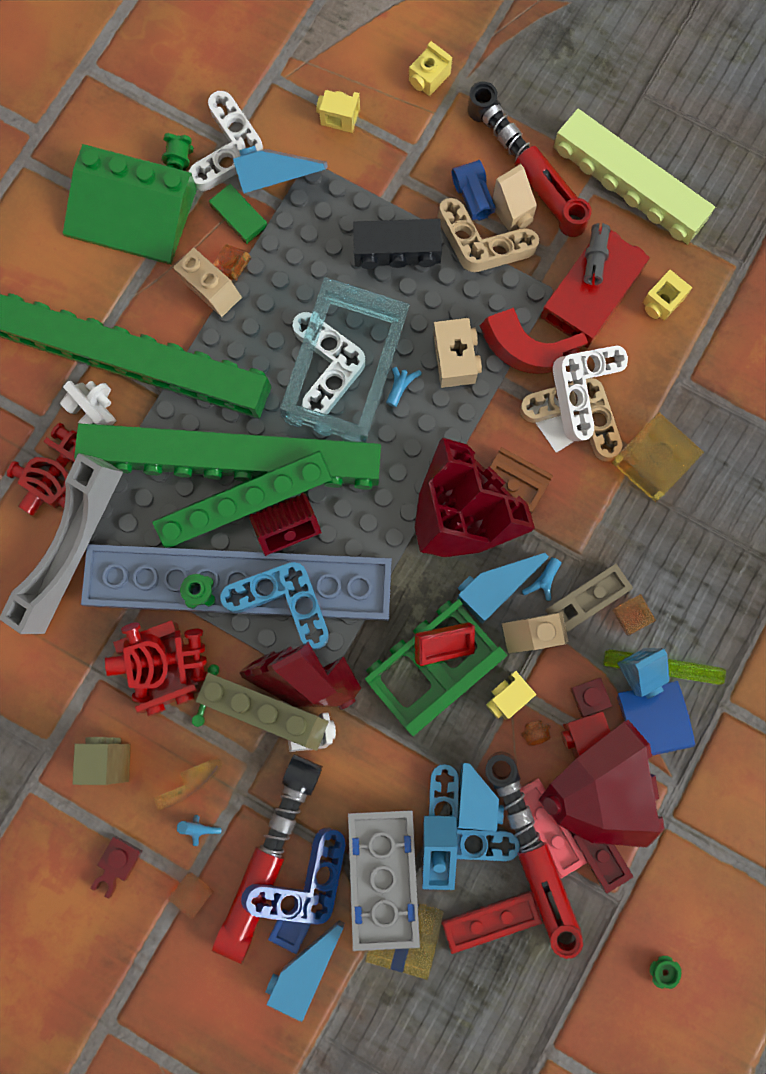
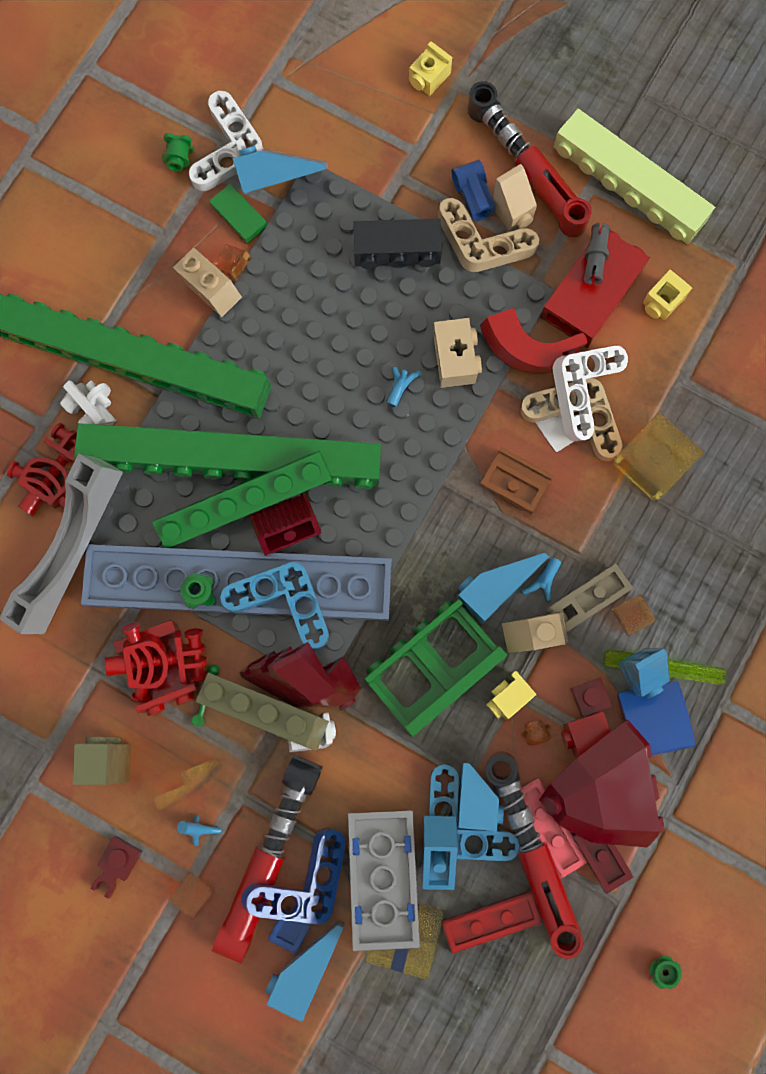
(128, 204): green slope -> none
(337, 368): white beam -> none
(338, 110): light yellow brick -> none
(359, 301): clear light blue door -> none
(444, 643): red tile -> none
(466, 506): dark red brick -> none

